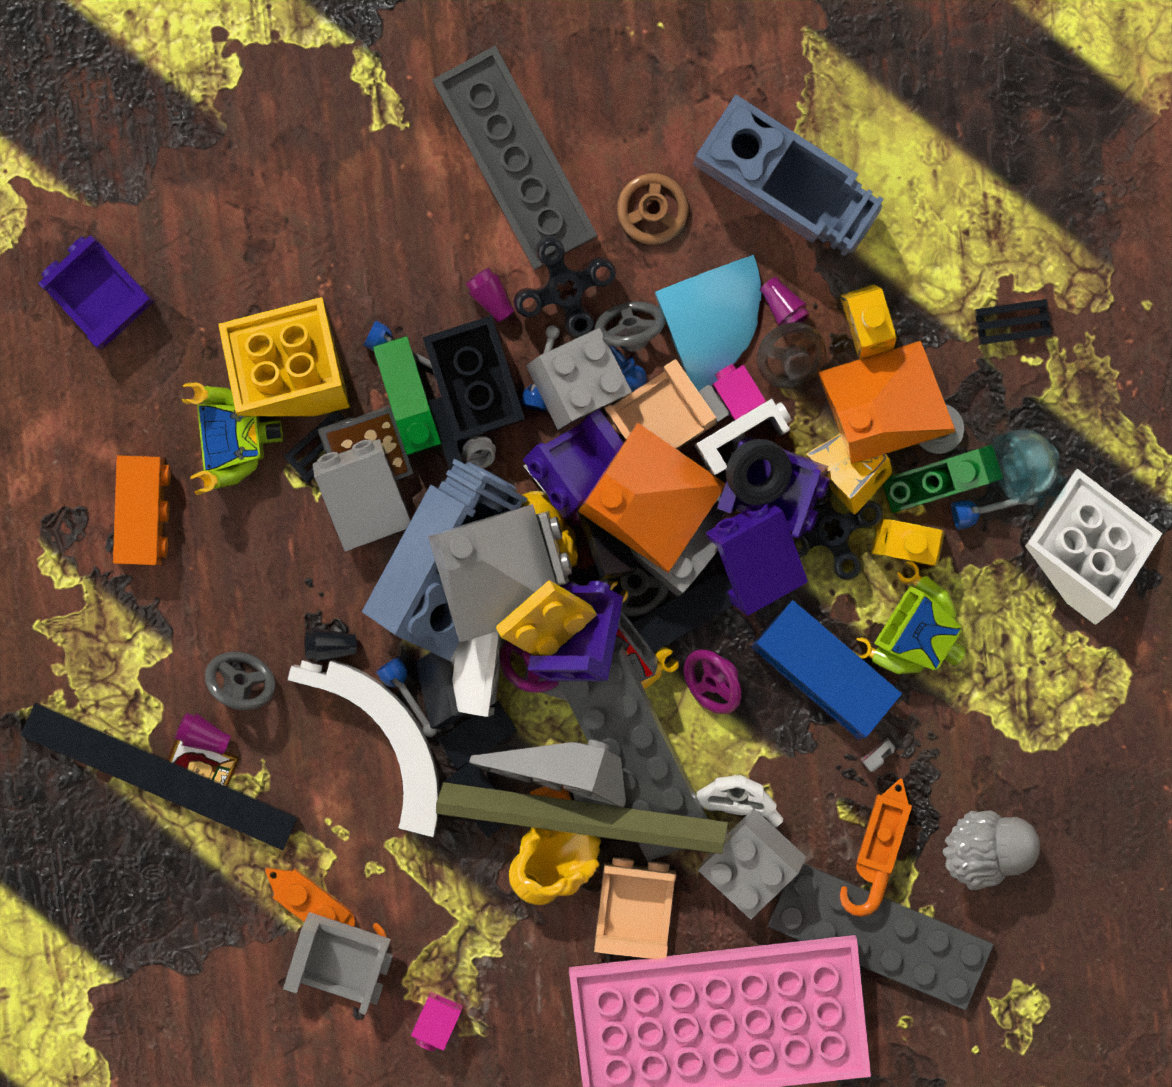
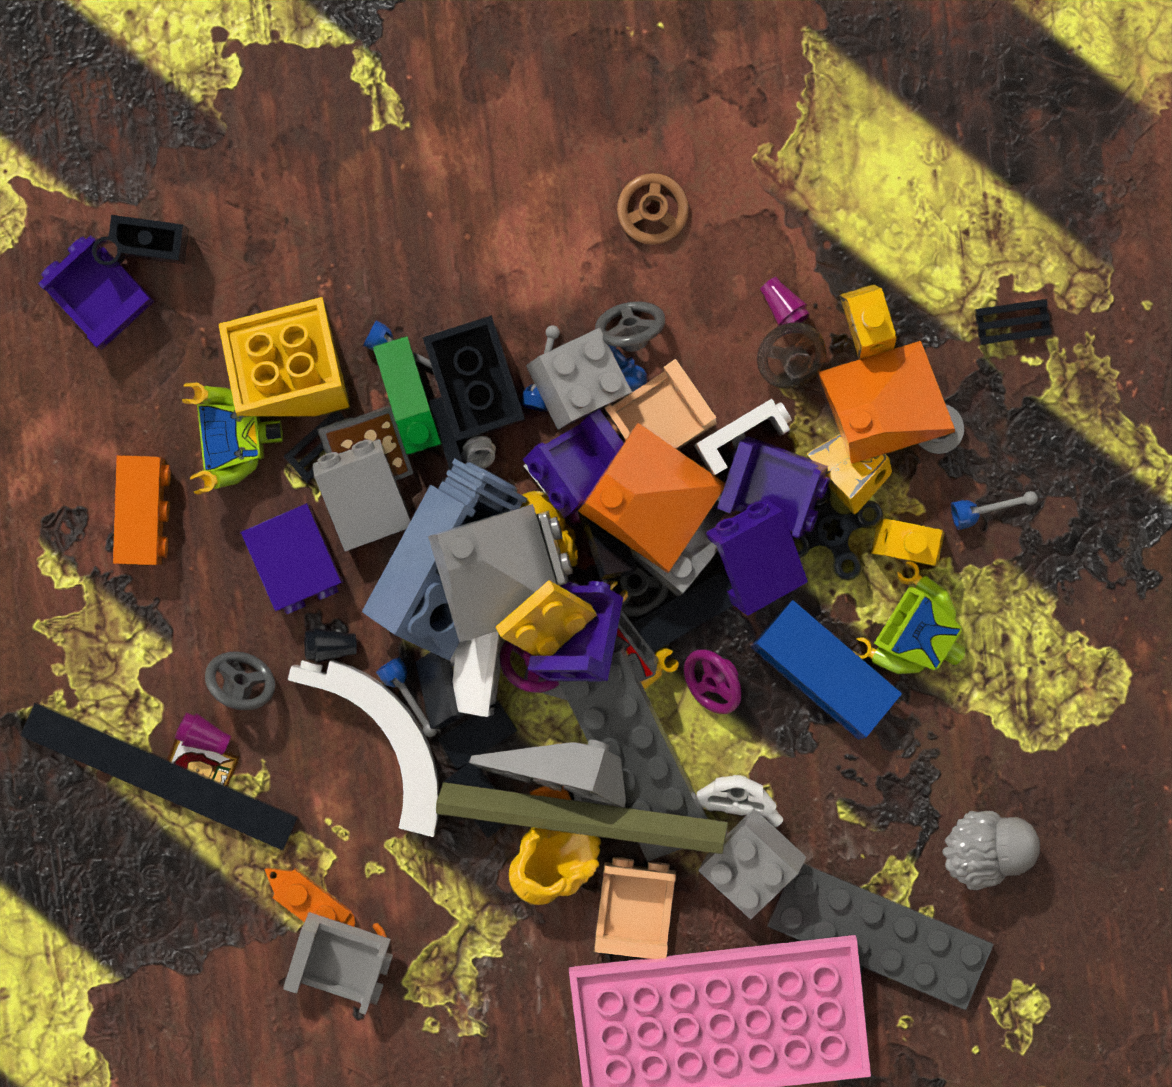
(144, 241): none -> black hinge
(292, 559): none -> dark purple panel
(436, 1022): dark pink brick -> none
(490, 294): magenta cone -> none
(513, 154): dark grey plate -> none
(560, 273): black gear -> none
(712, 317): medium azure brick -> none
(714, 402): light grey tile -> none
(737, 391): dark pink brick -> none
(776, 482): black tyre -> none
(788, 177): sand blue piece -> none
(876, 756): light grey tile -> none
(880, 847): orange plate -> none
(942, 478): green slope -> none
(1026, 463): clear light blue cylinder -> none
(1091, 546): white slope -> none

